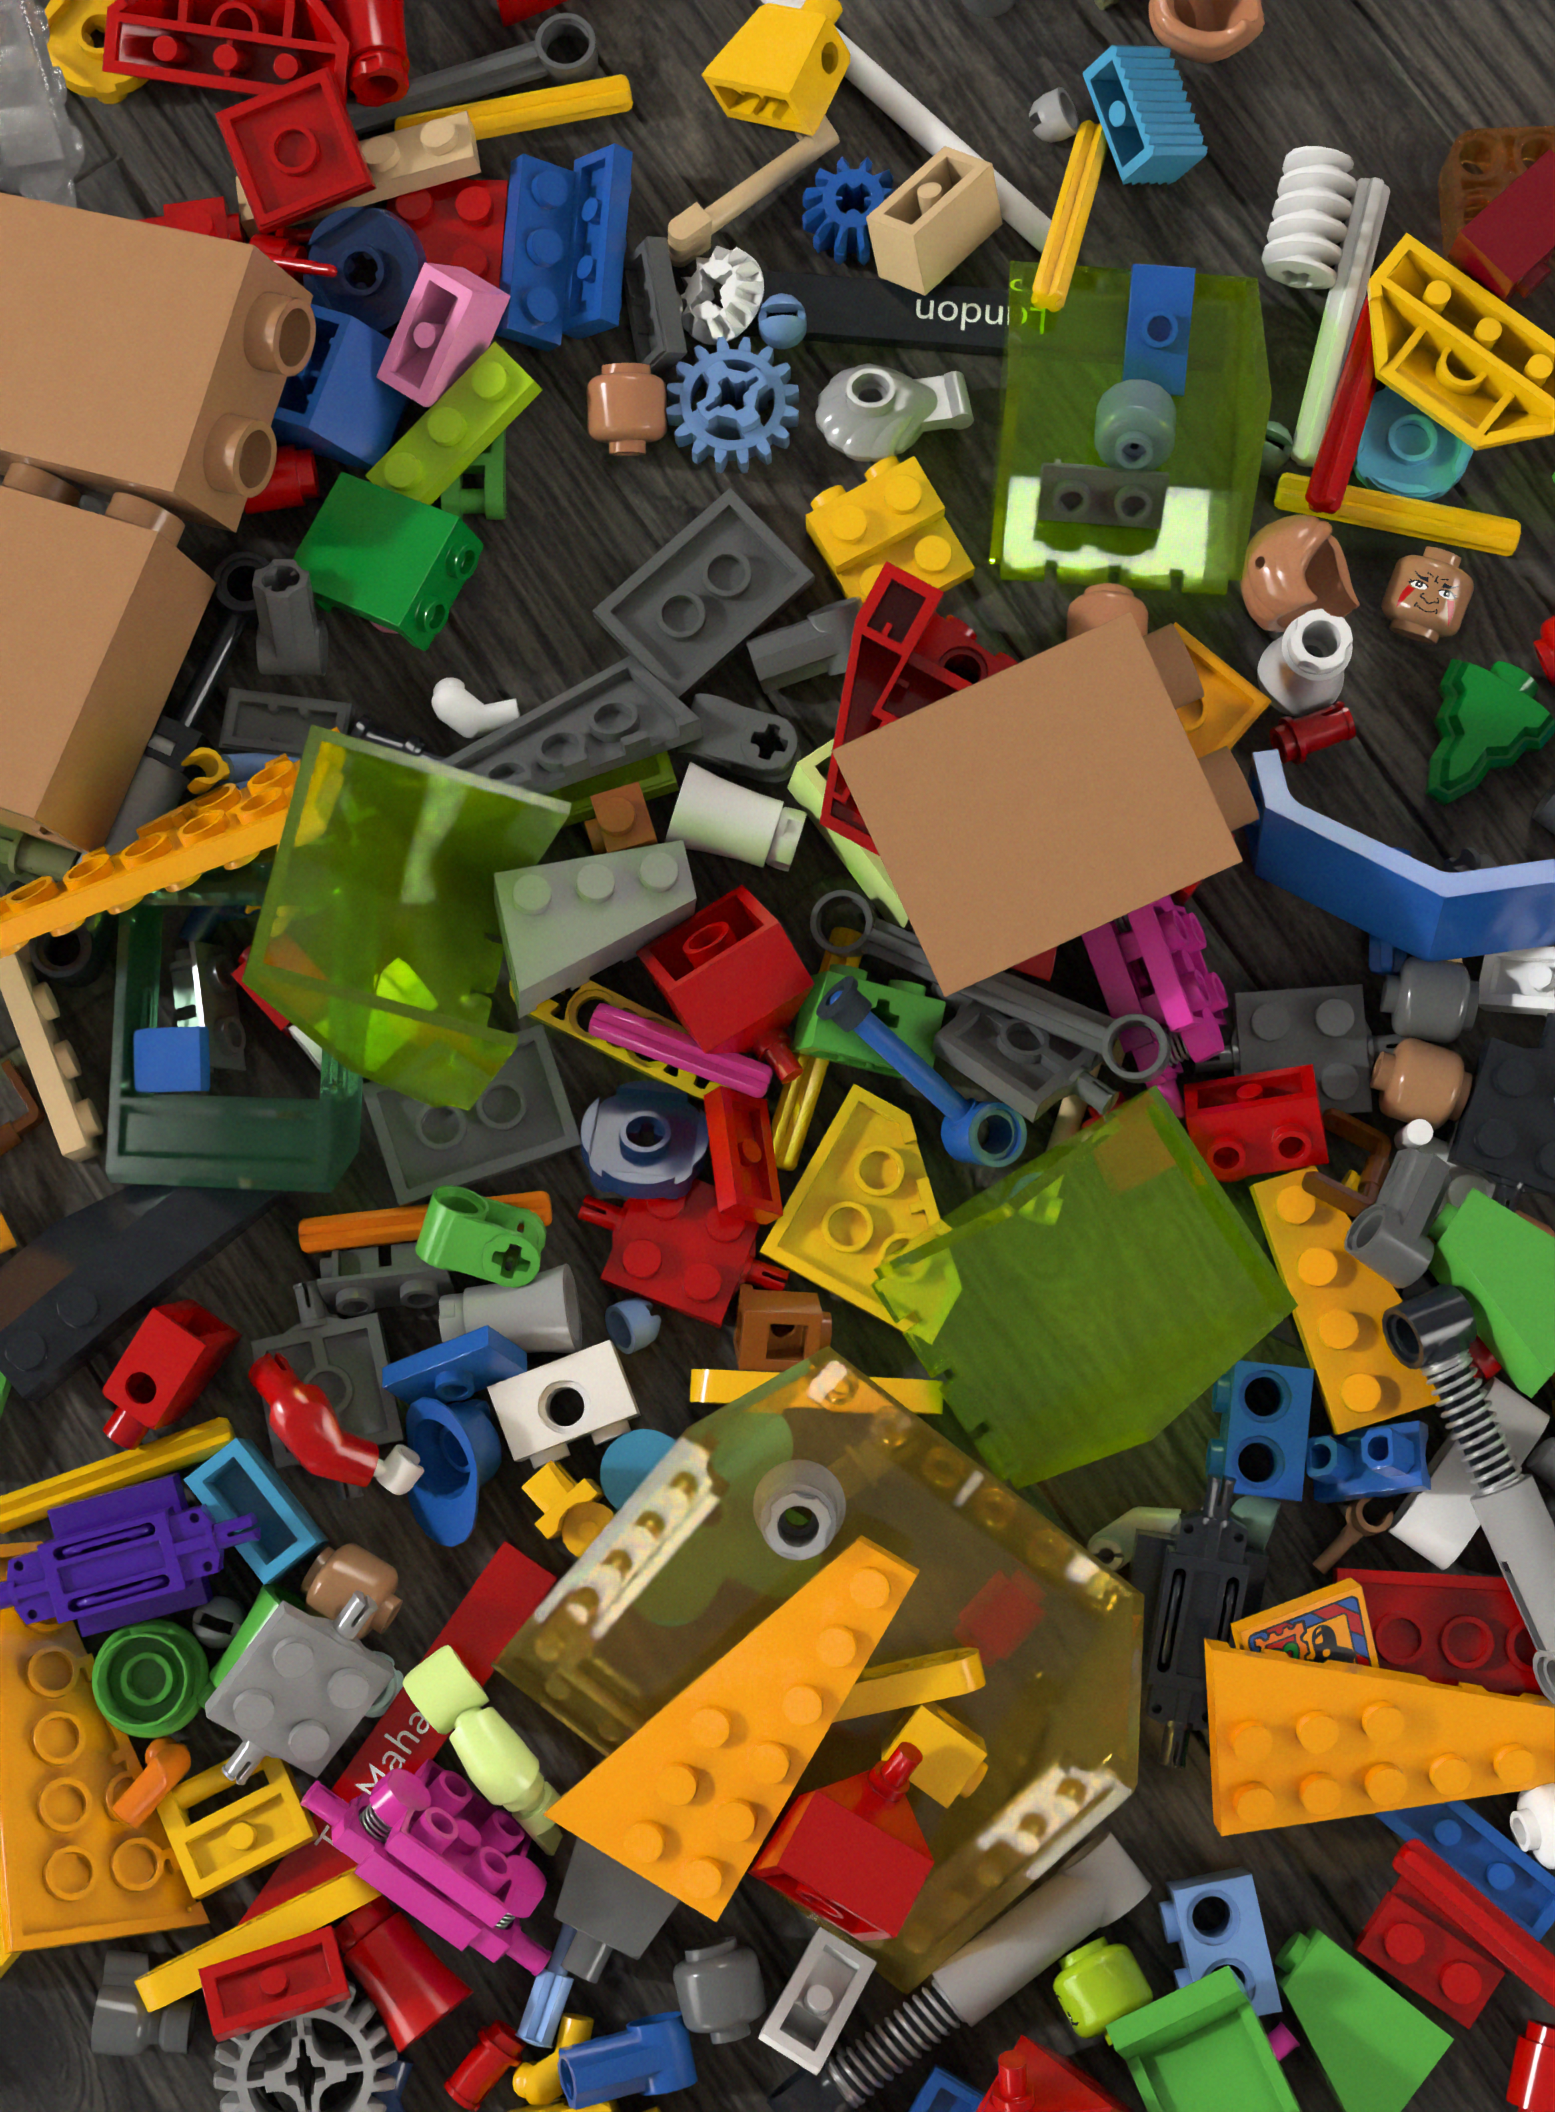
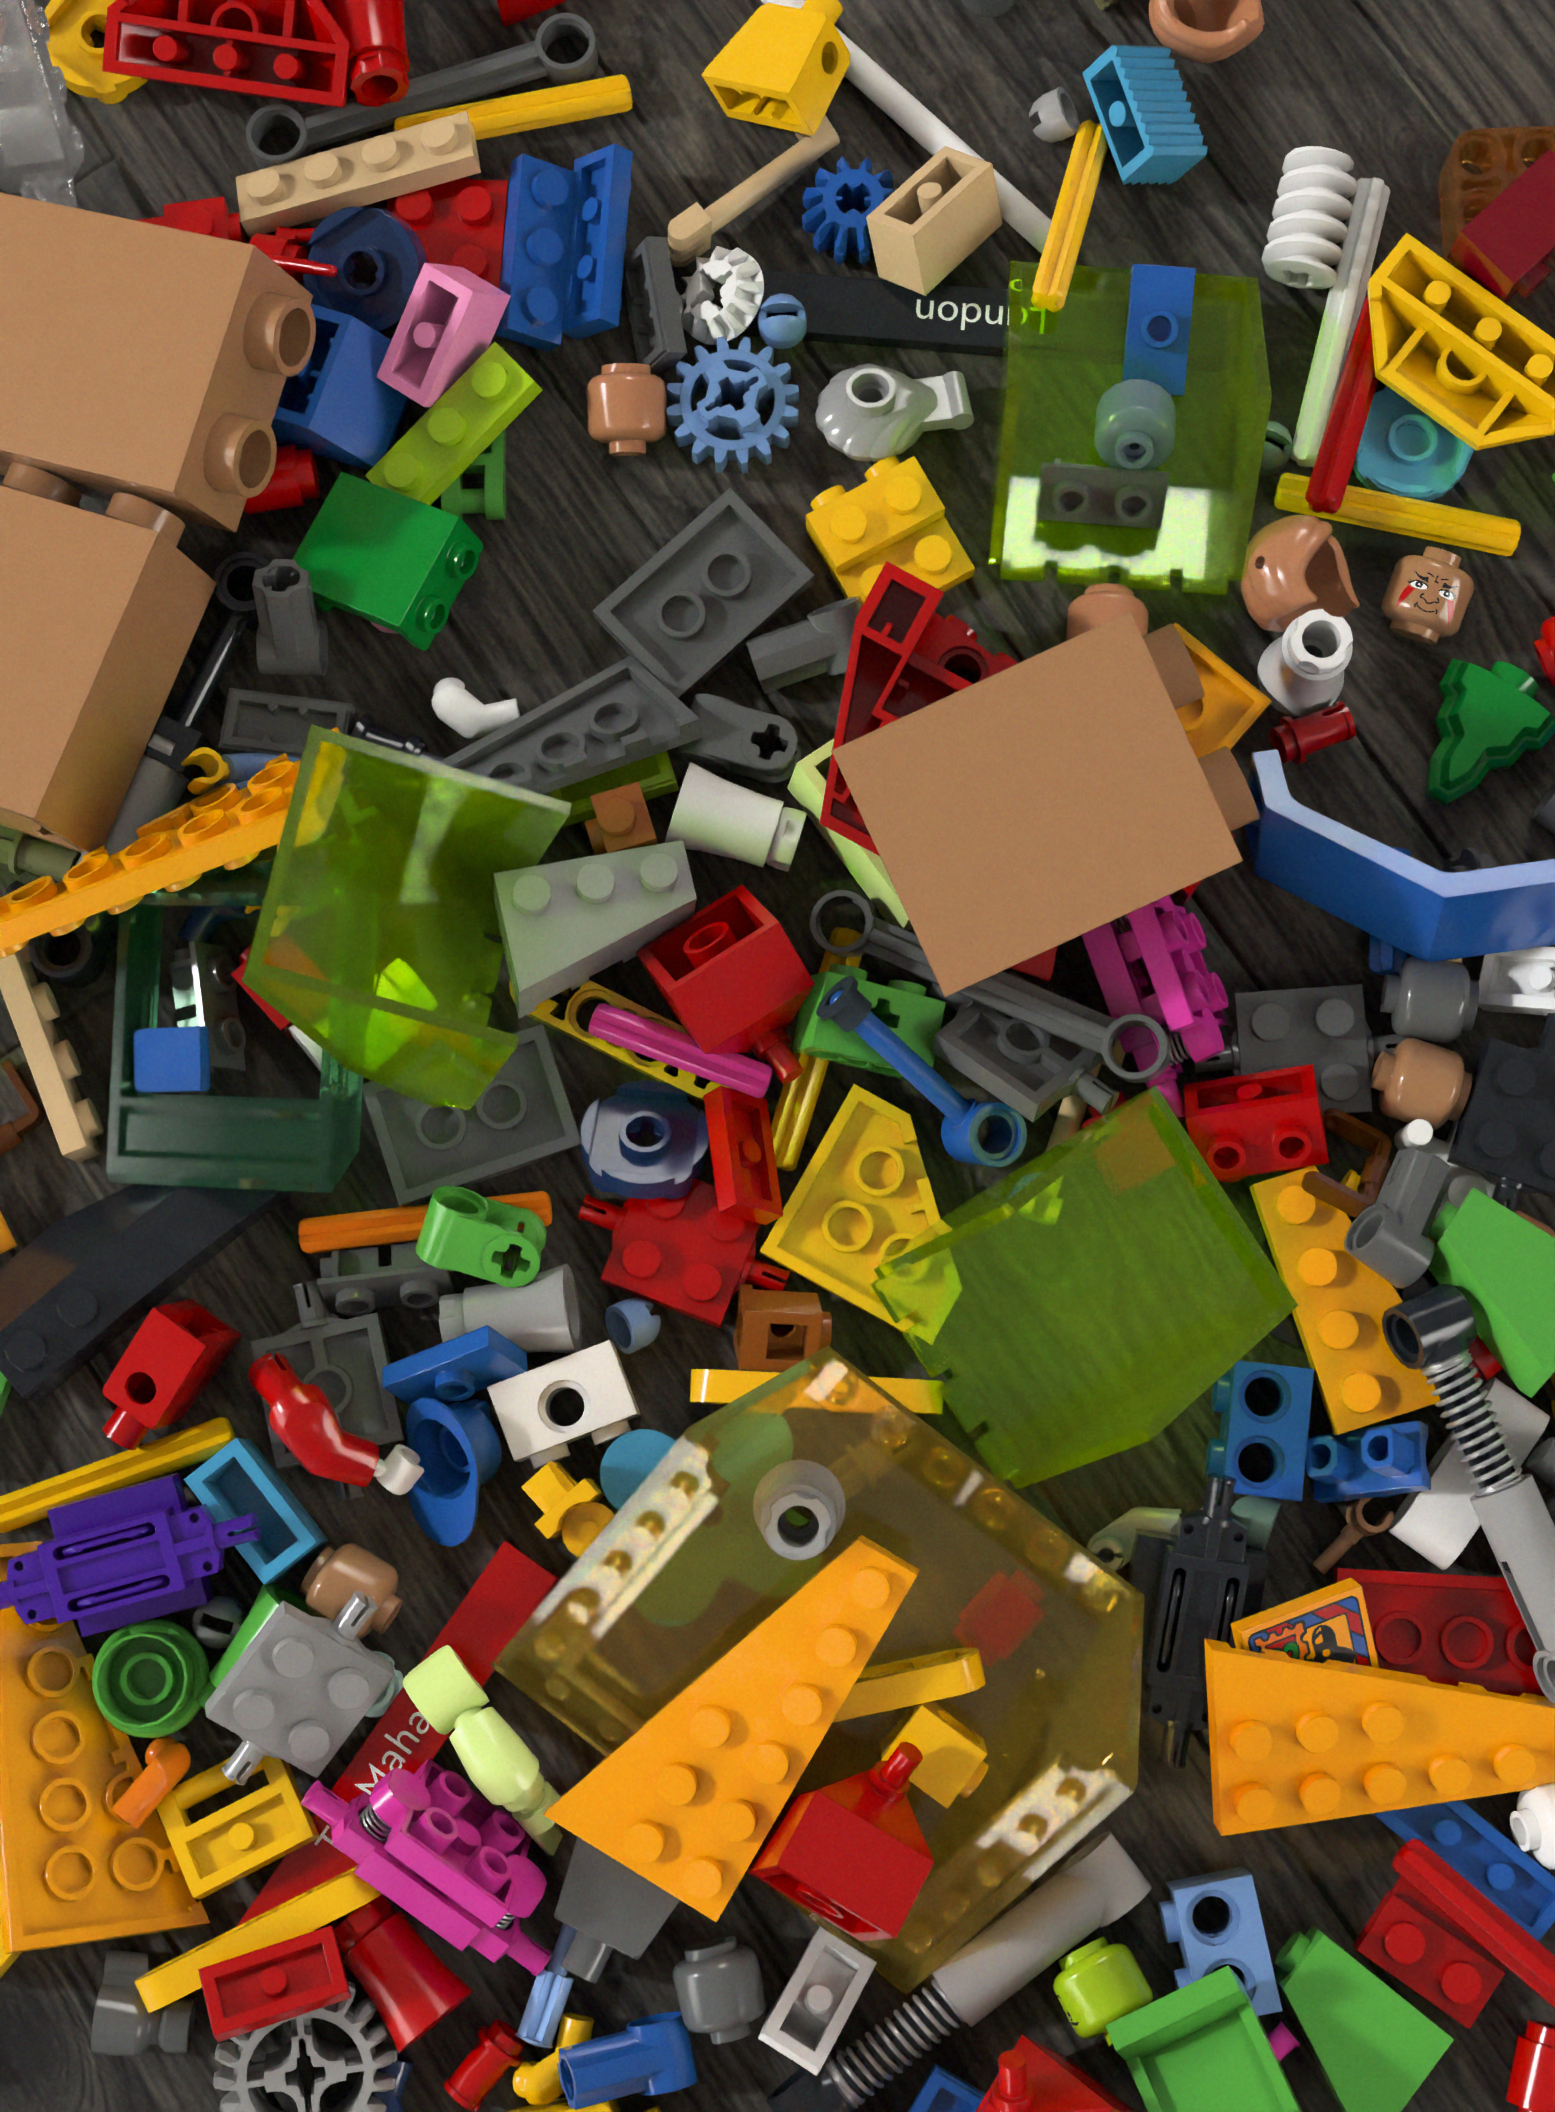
(295, 150): red tile -> none

